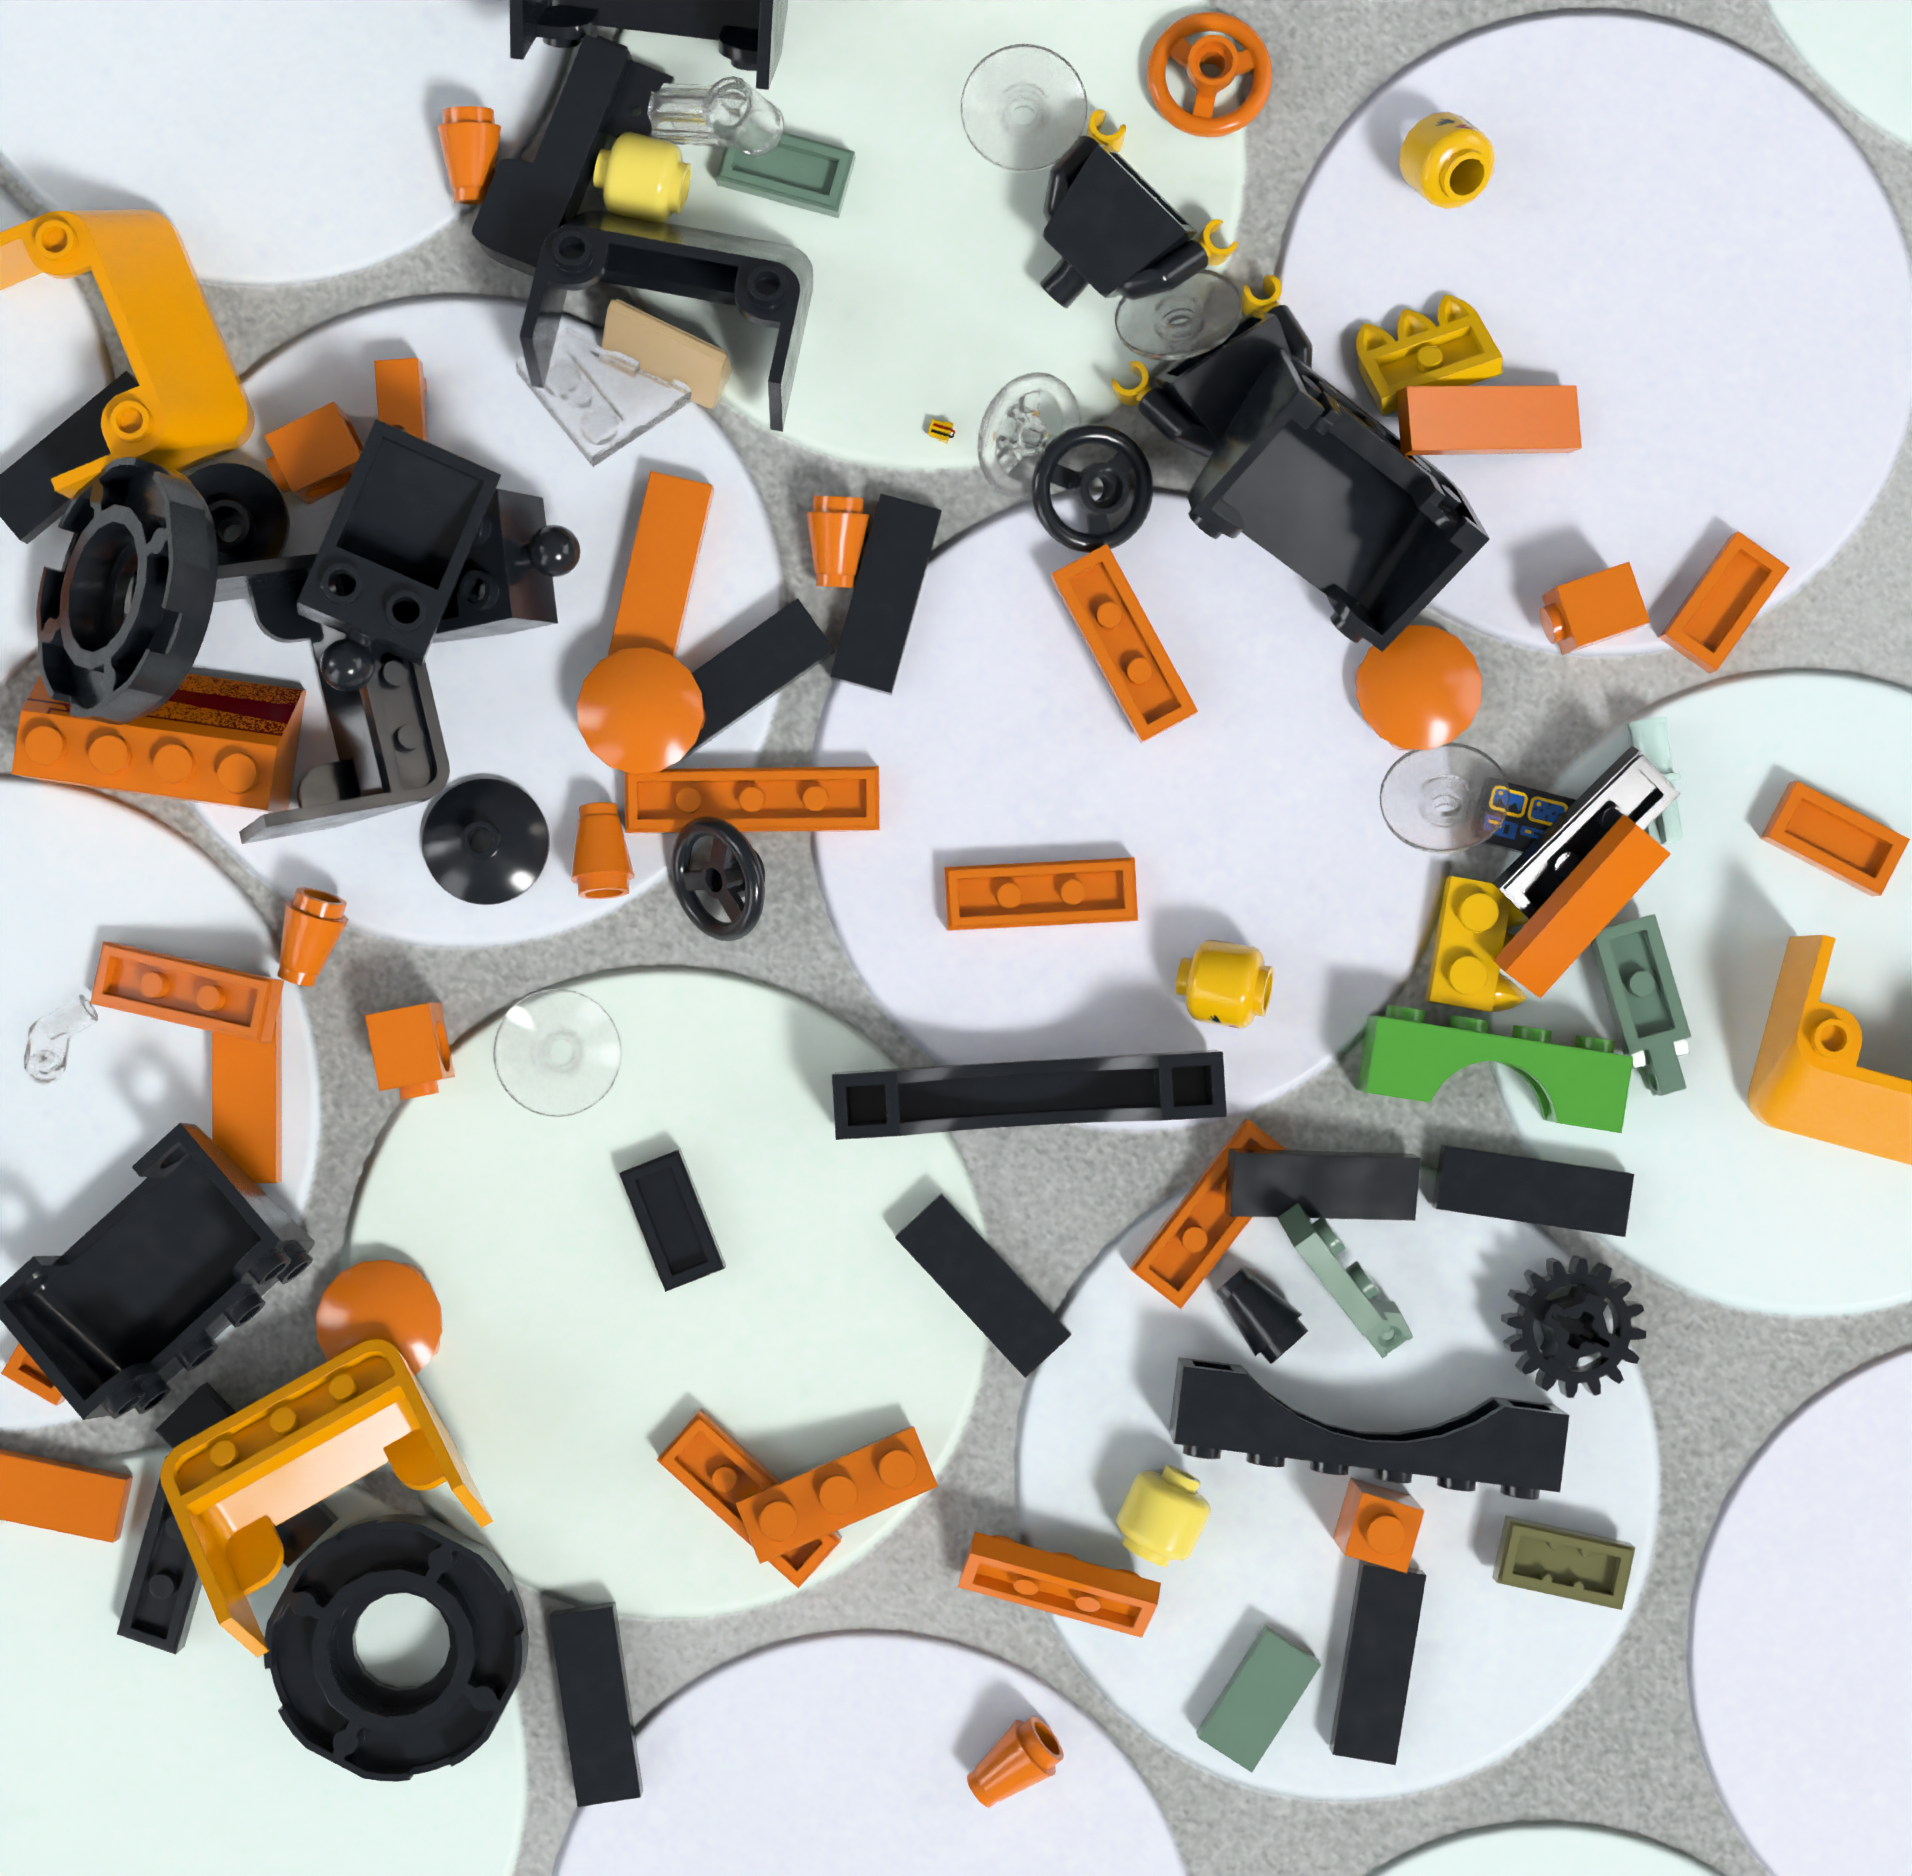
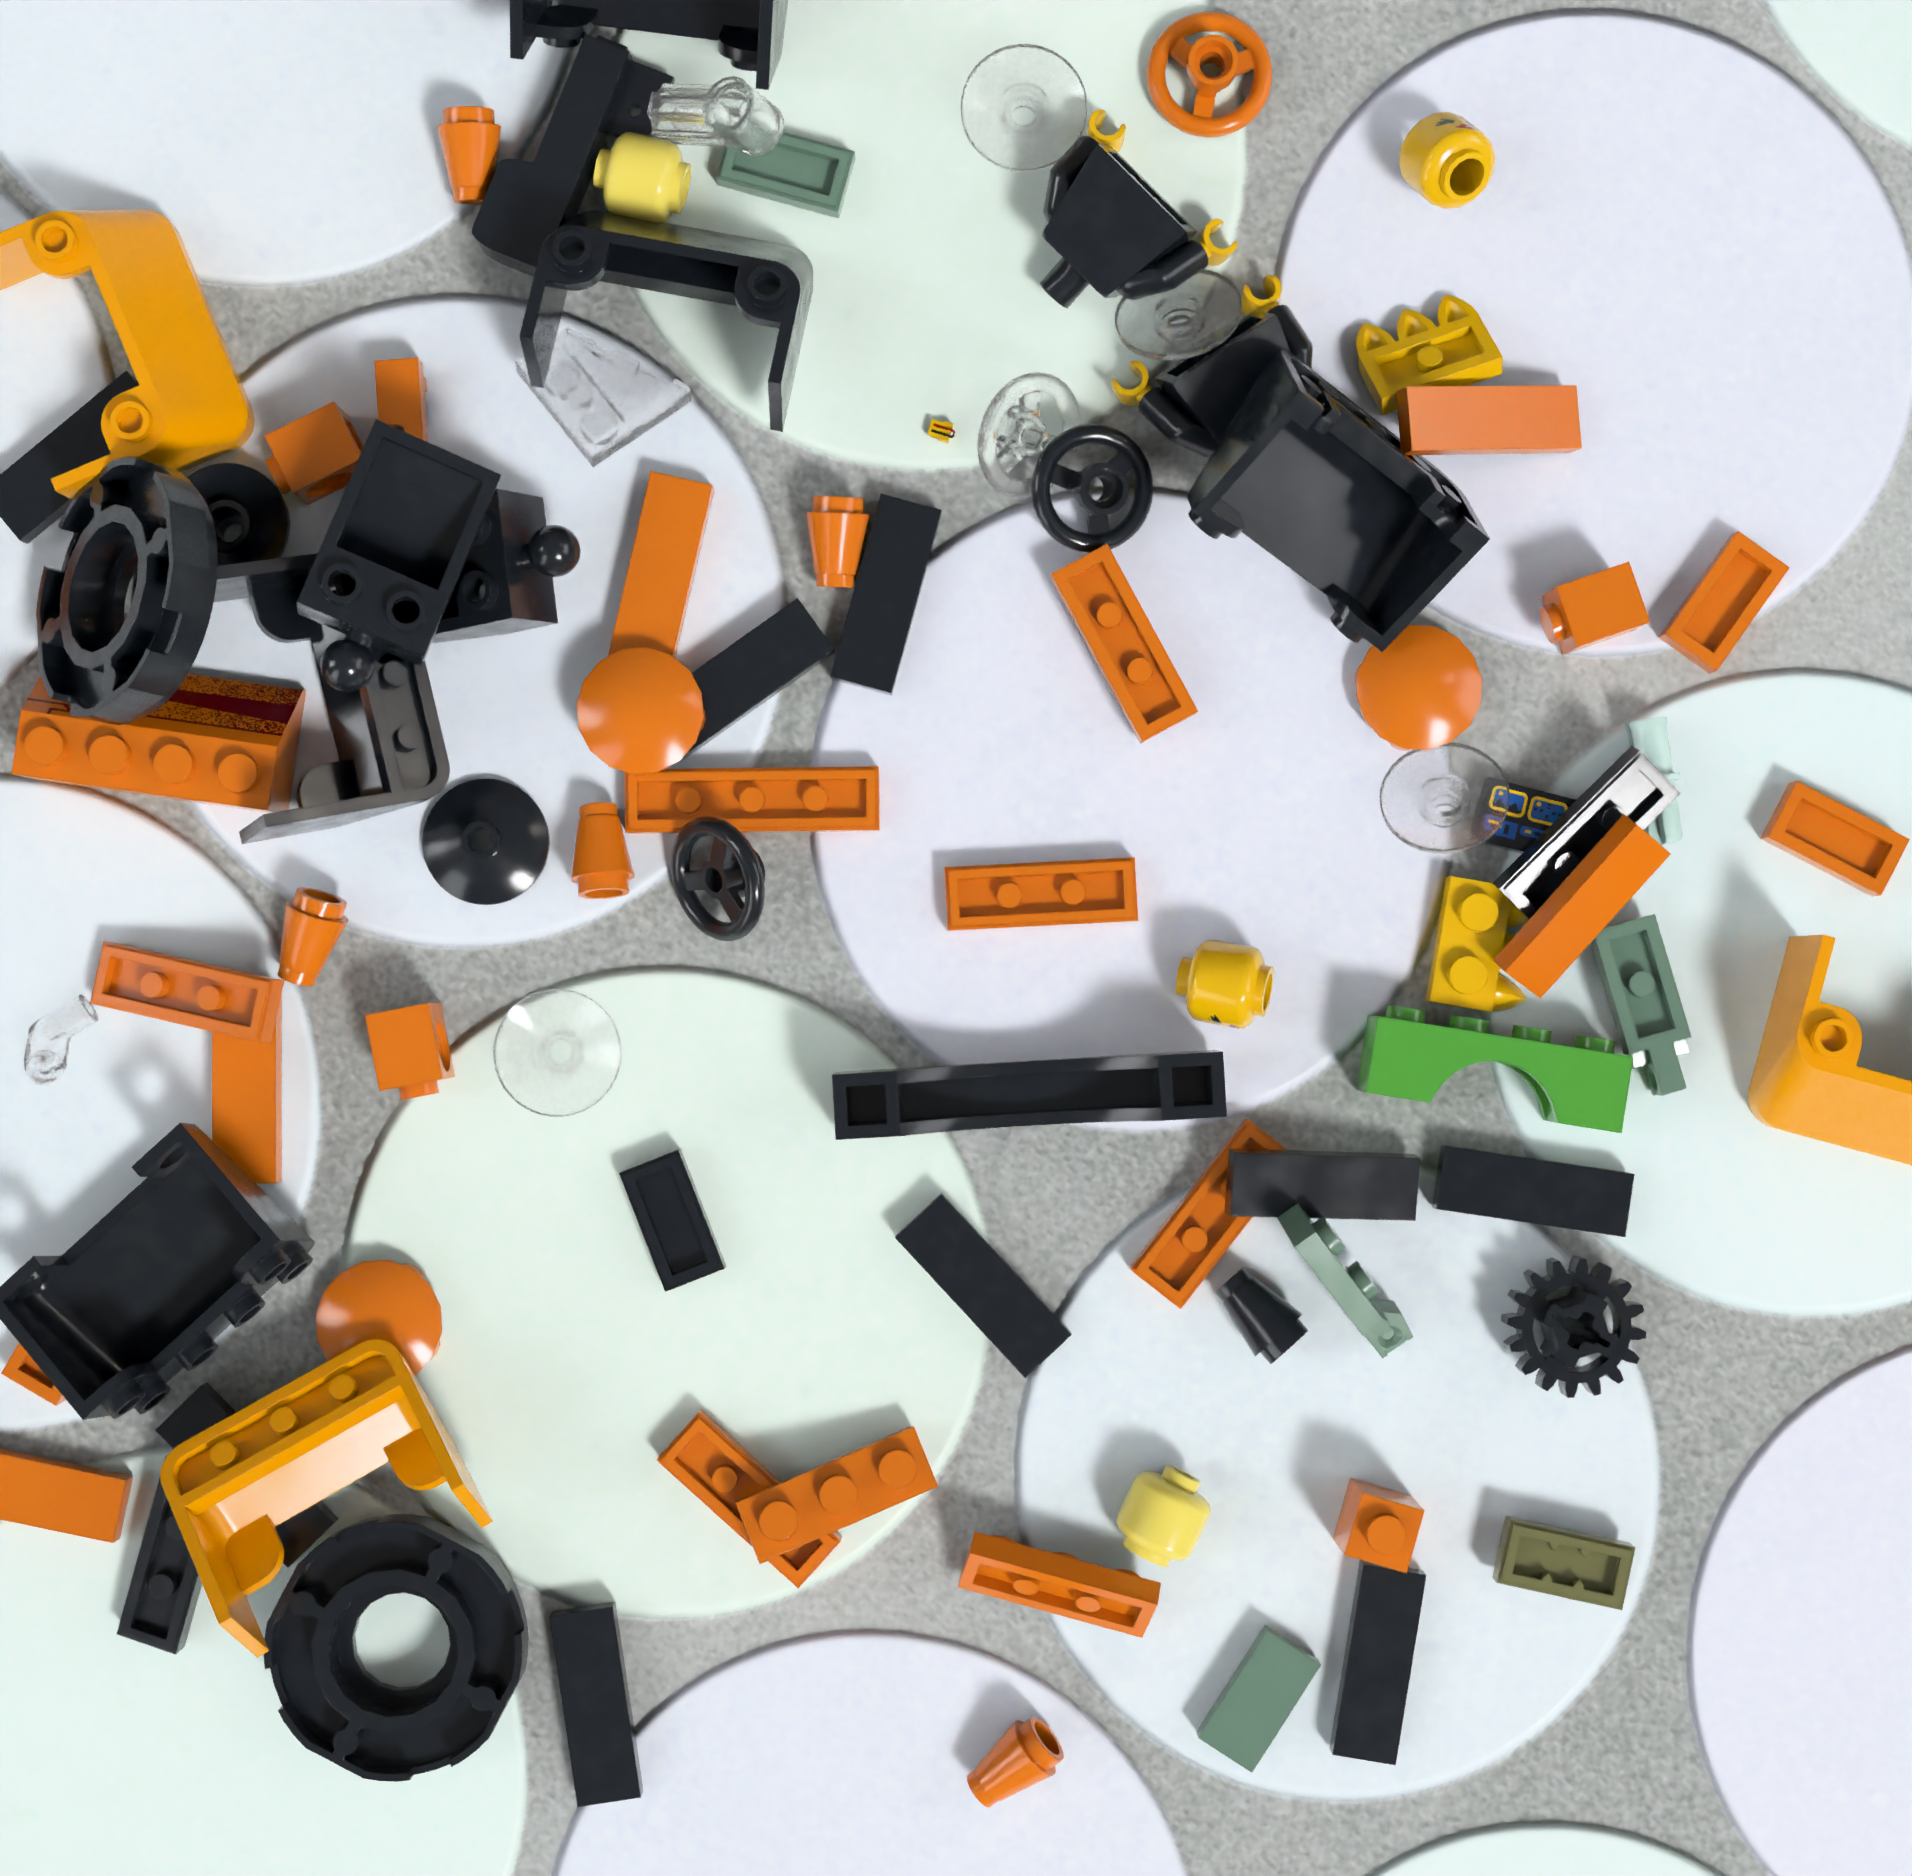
(667, 352): tan slope -> none
(1493, 1443): black arch -> none

